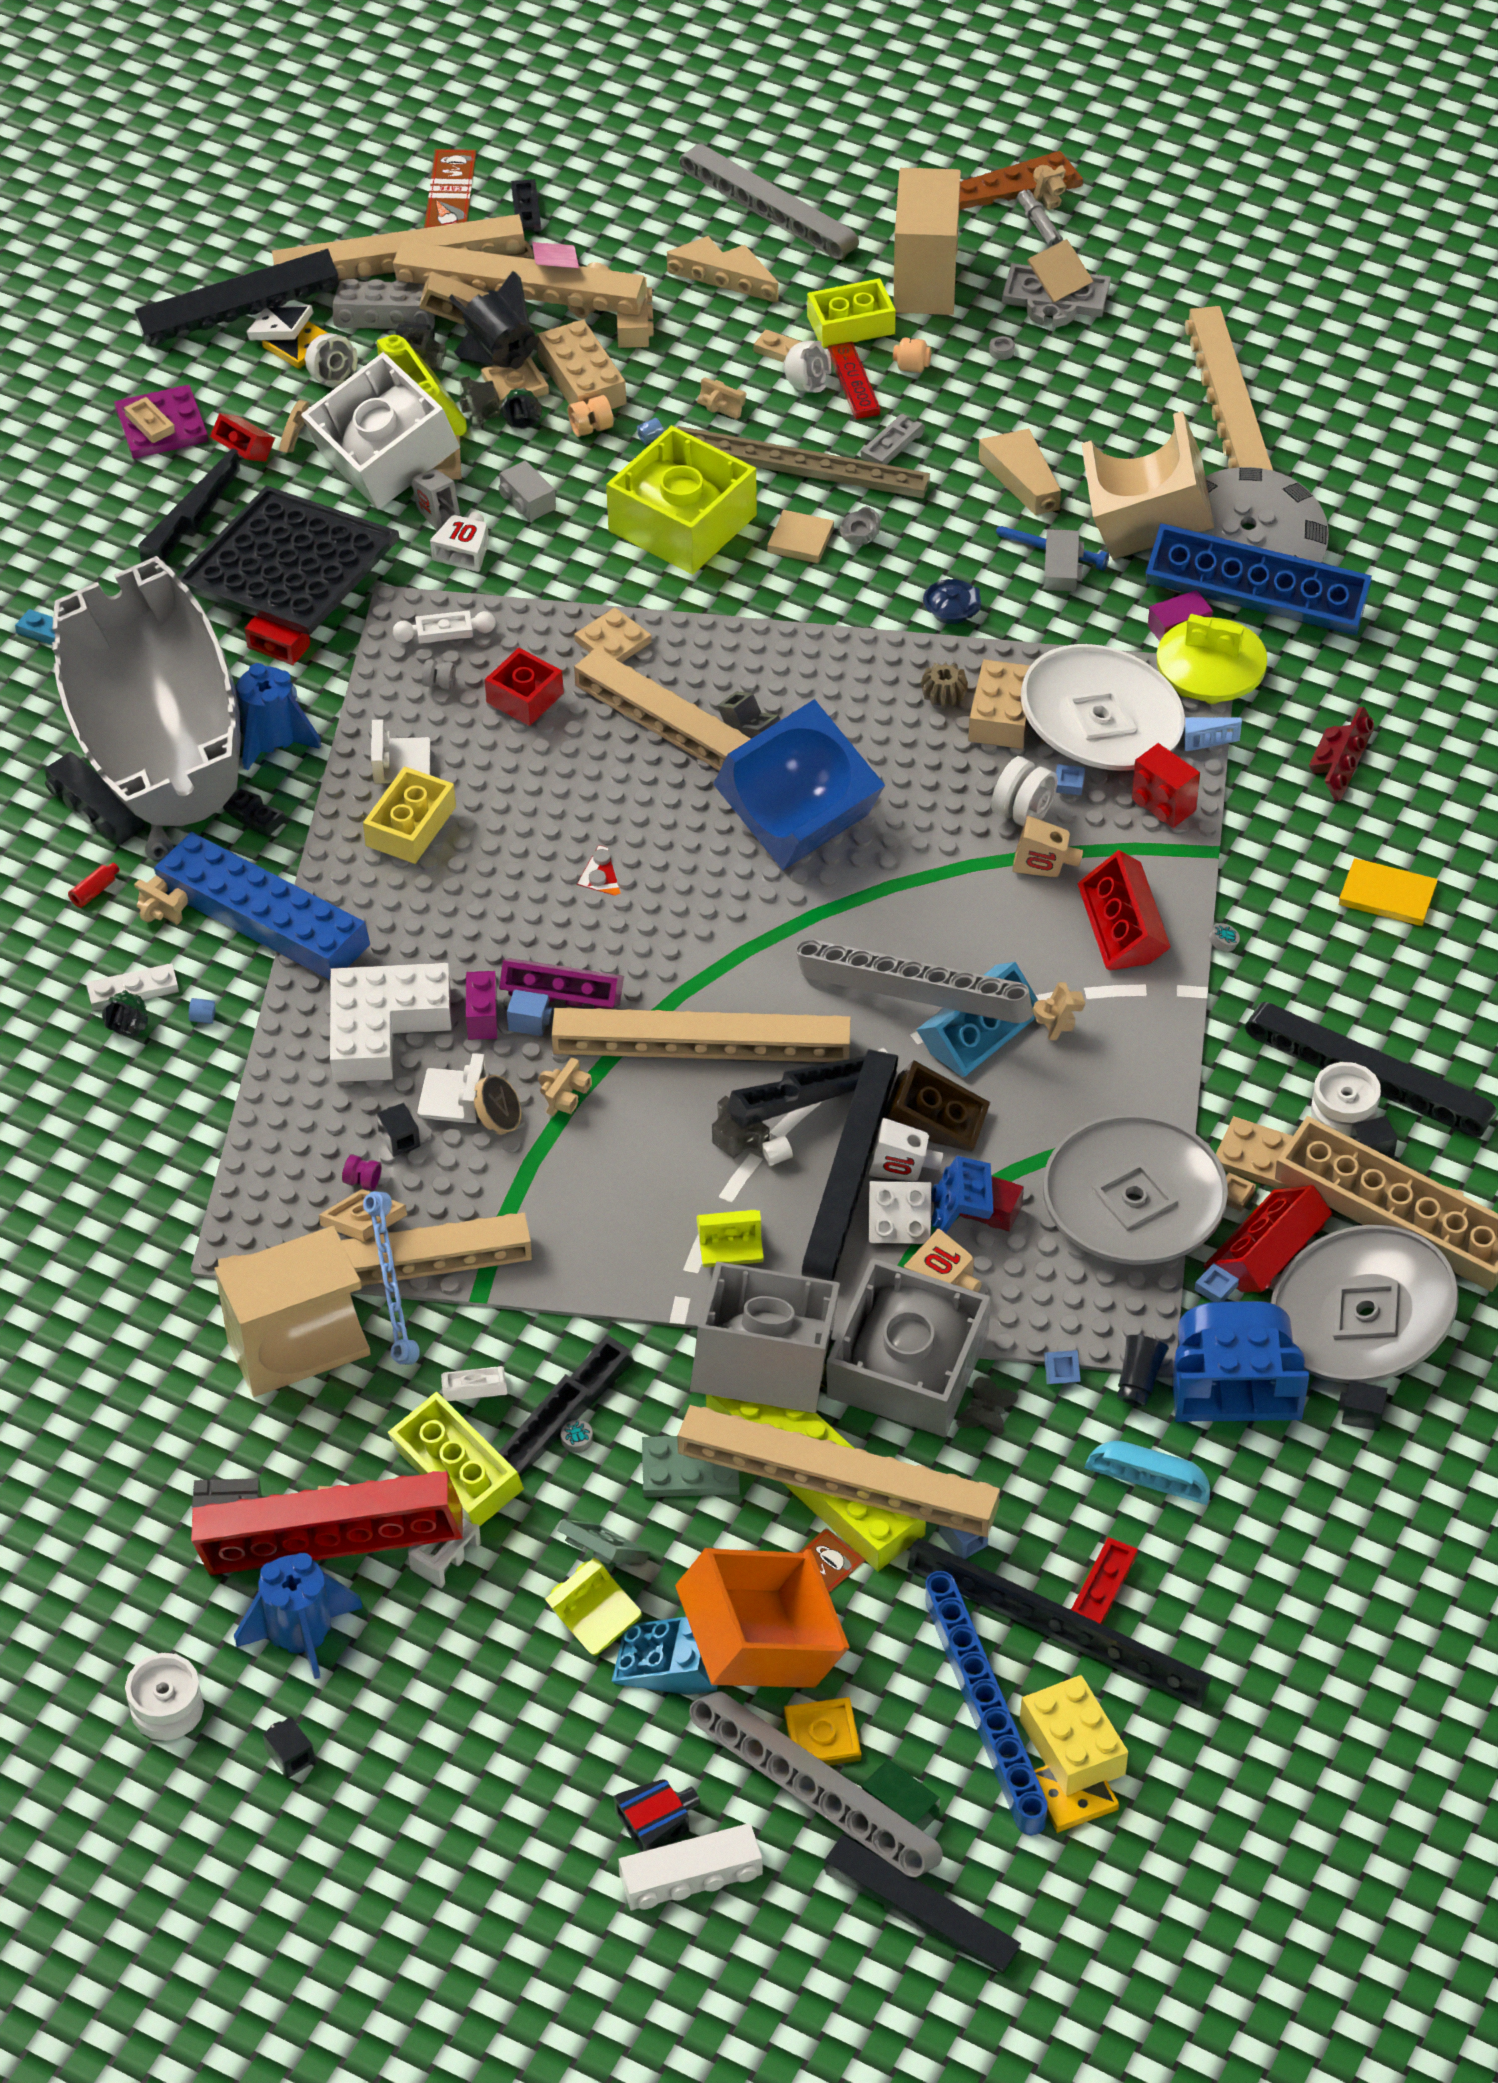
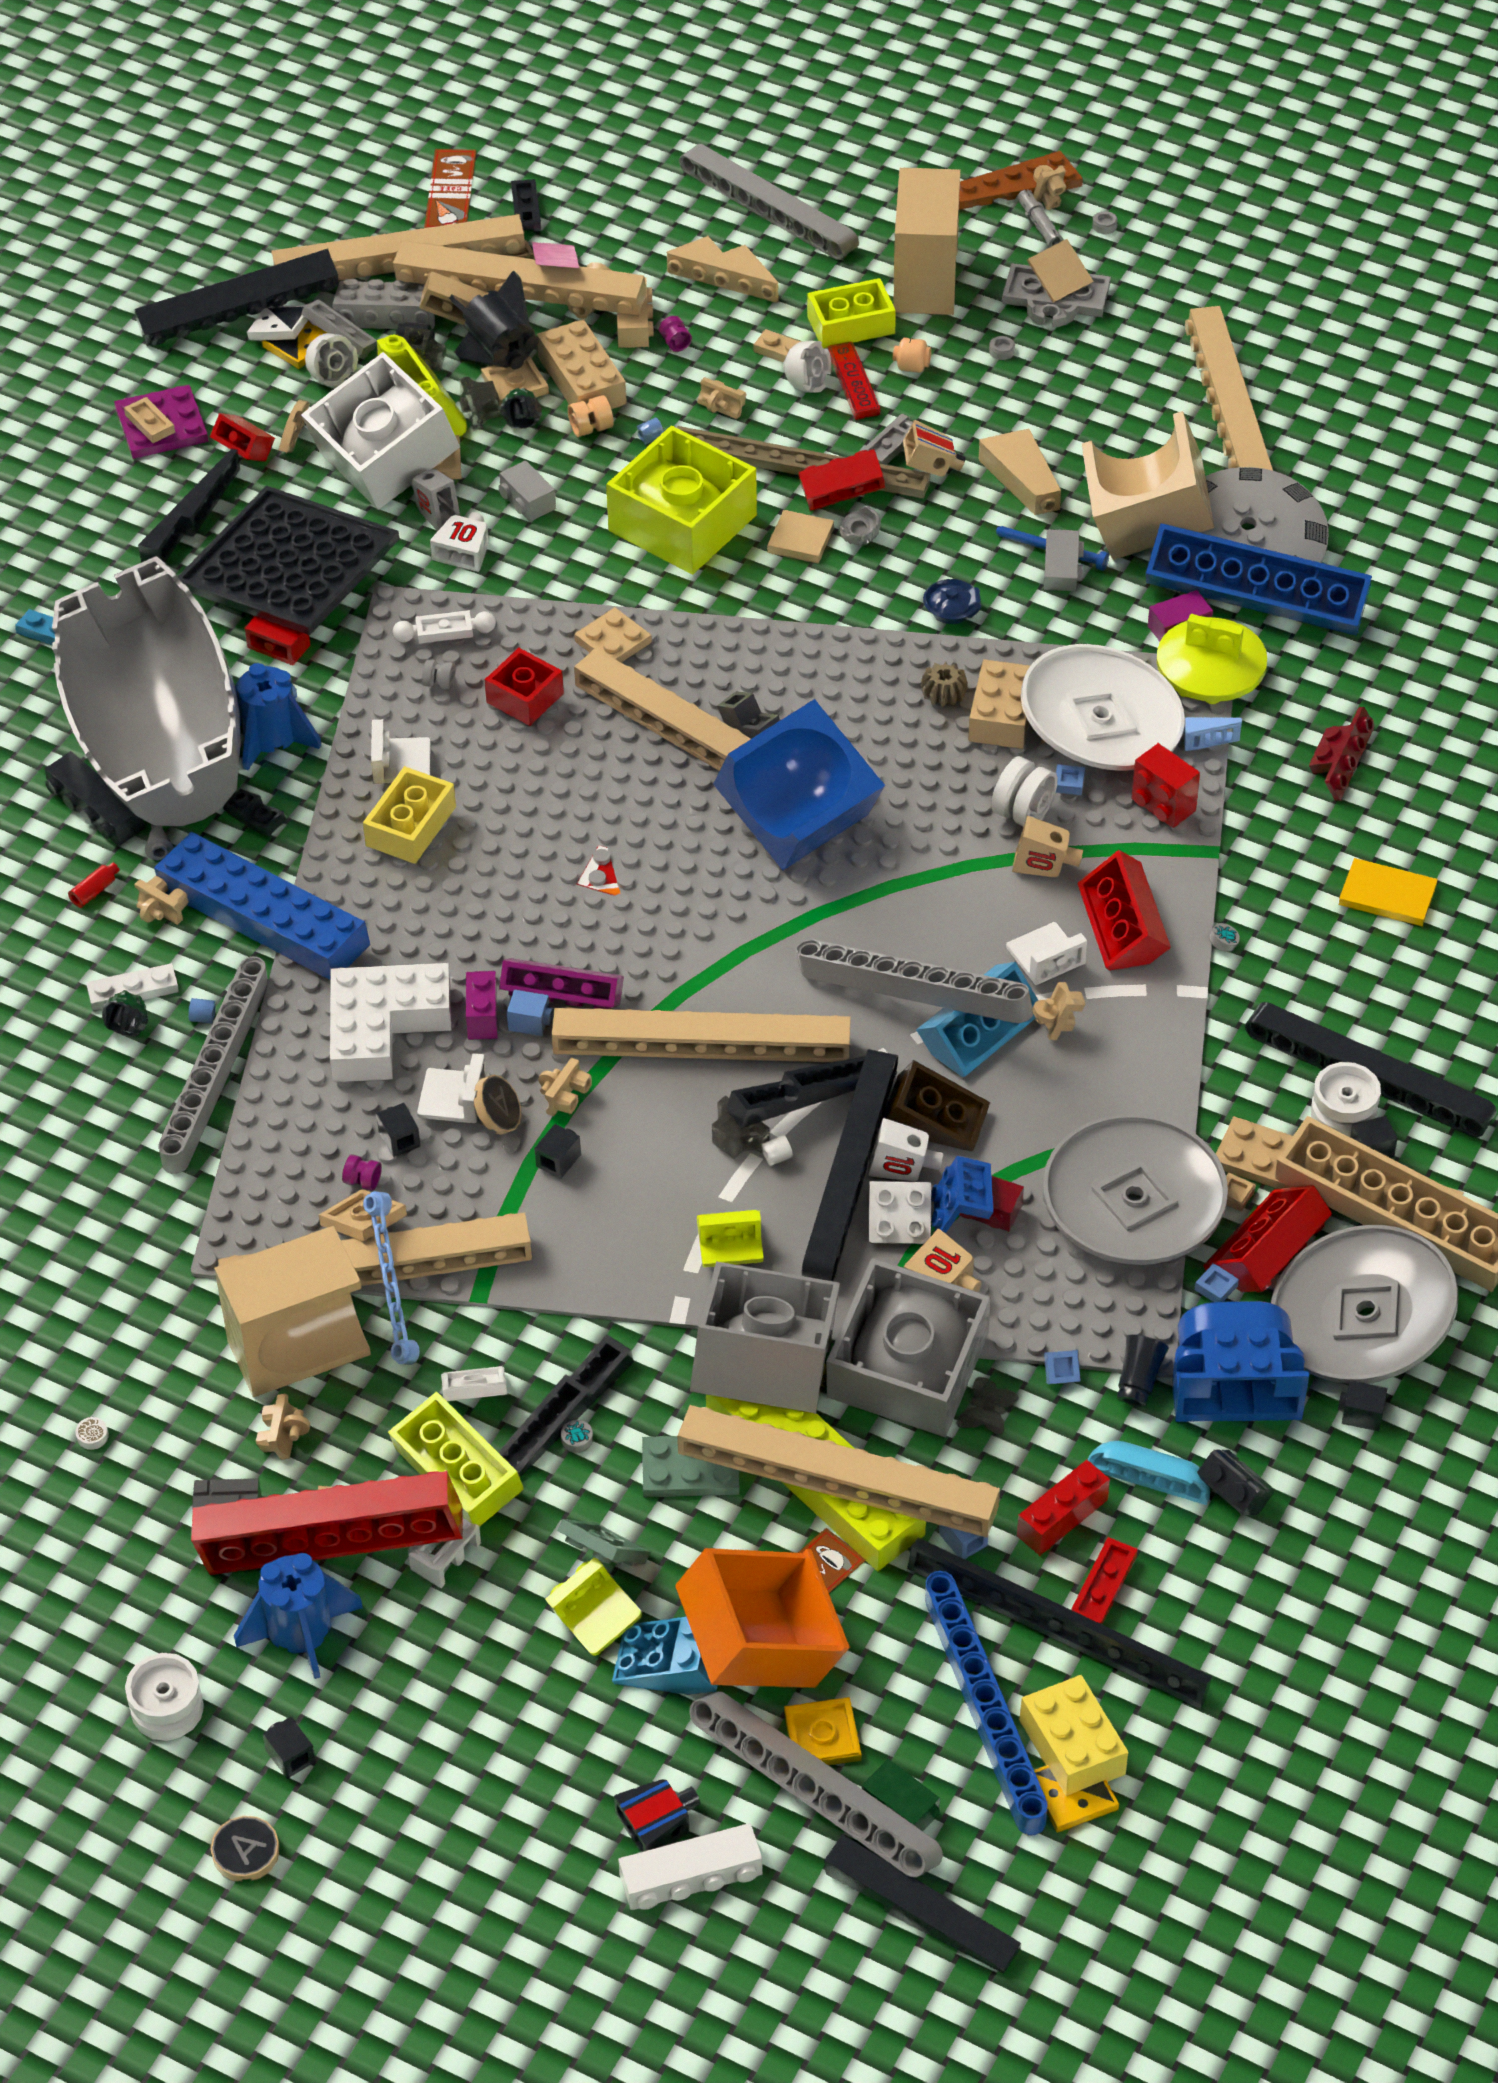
(92, 1433): none -> white tile
(213, 1065): none -> light grey beam
(245, 1848): none -> black tile
(286, 1426): none -> tan hips
(334, 323): none -> light grey plate
(558, 1151): none -> black brick
(675, 333): none -> magenta wheel
(841, 479): none -> red brick
(930, 450): none -> tan torso
(1048, 952): none -> white bracket
(1063, 1507): none -> red brick
(1104, 222): none -> light grey tile
(1235, 1482): none -> black brick

